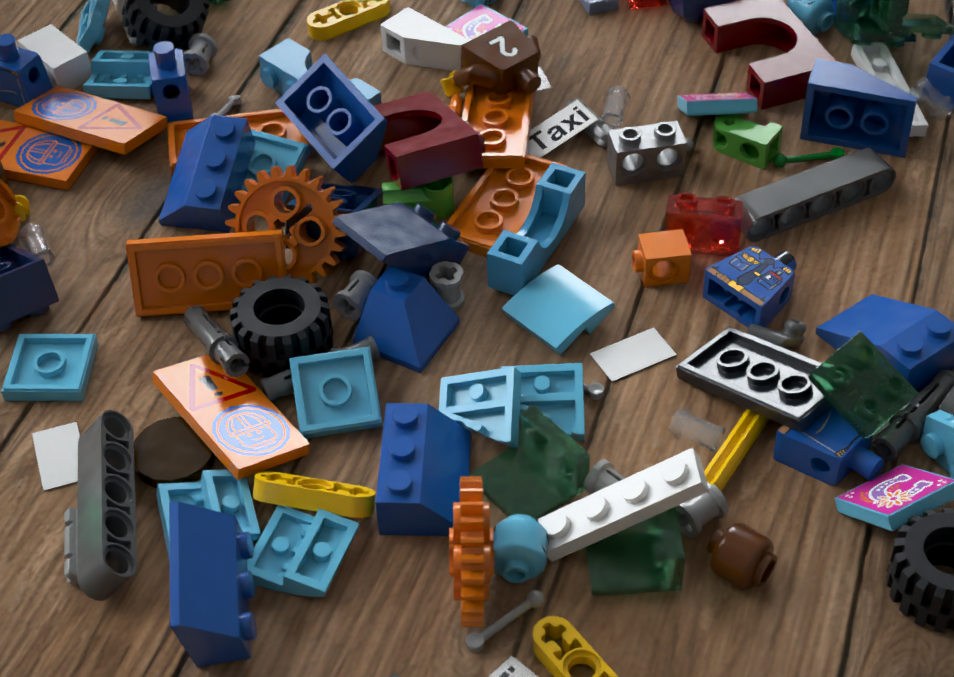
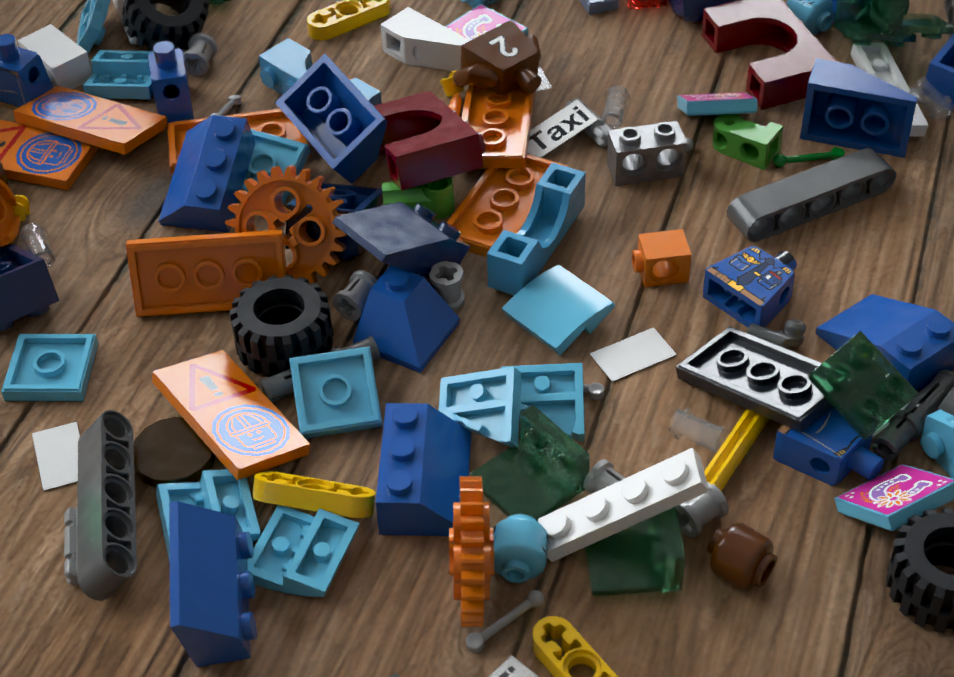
(220, 346): dark grey pin -> none
(708, 223): clear red bracket -> none

